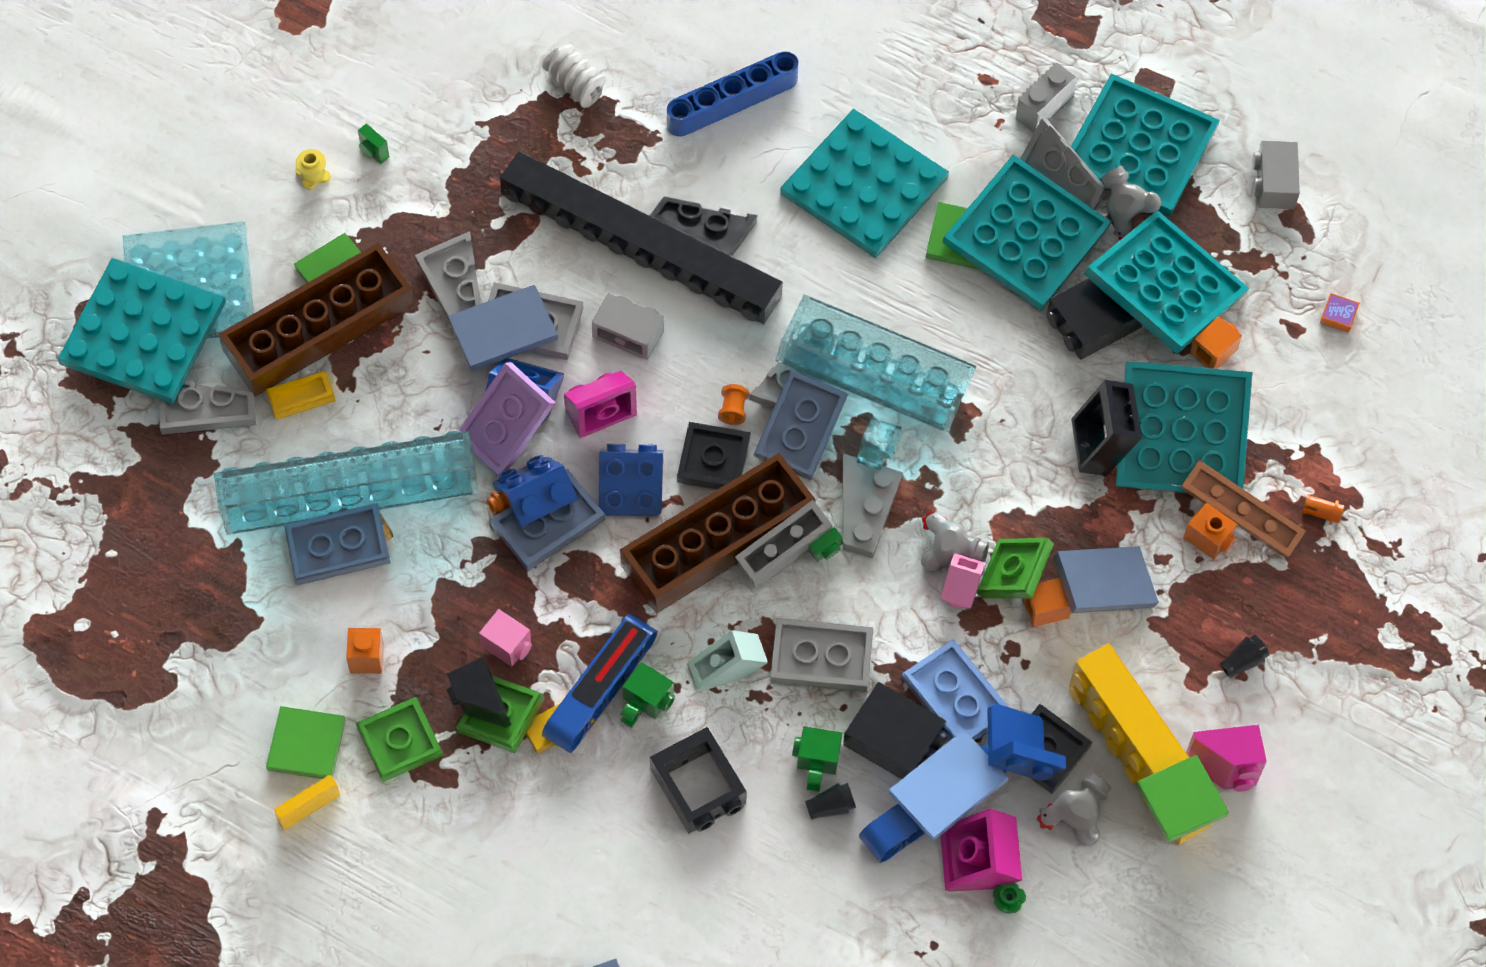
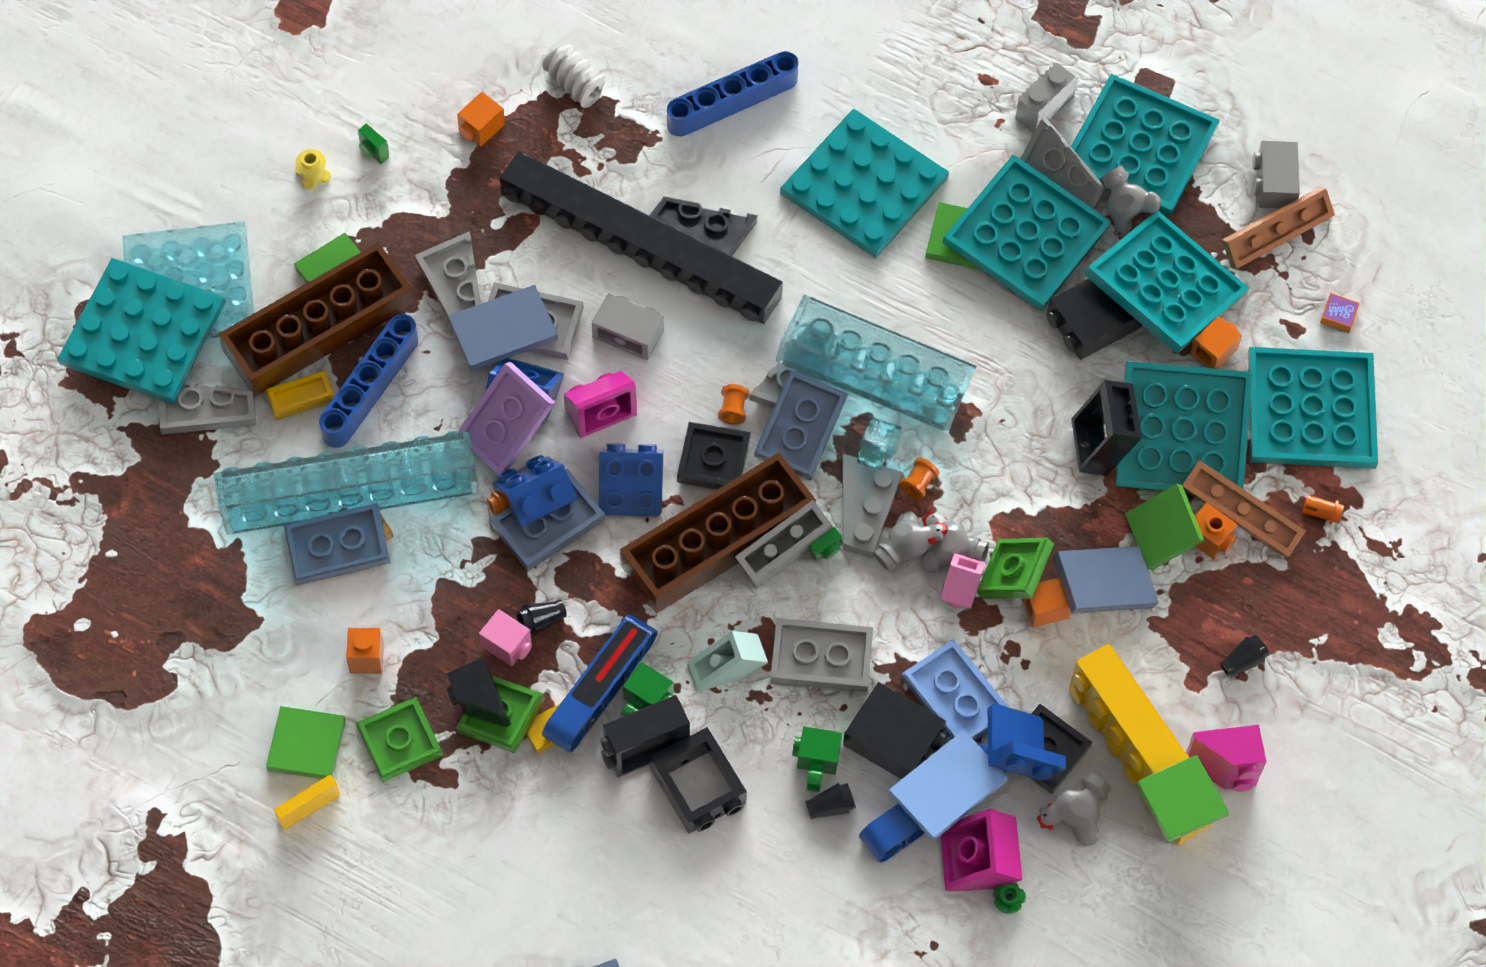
(368, 393): none -> blue beam
(480, 119): none -> orange brick
(541, 615): none -> black cone
(637, 736): none -> black window
(908, 540): none -> light grey animal
(919, 478): none -> orange bush
(1164, 526): none -> bright green tile
(1278, 227): none -> nougat plate
(1312, 408): none -> teal plate

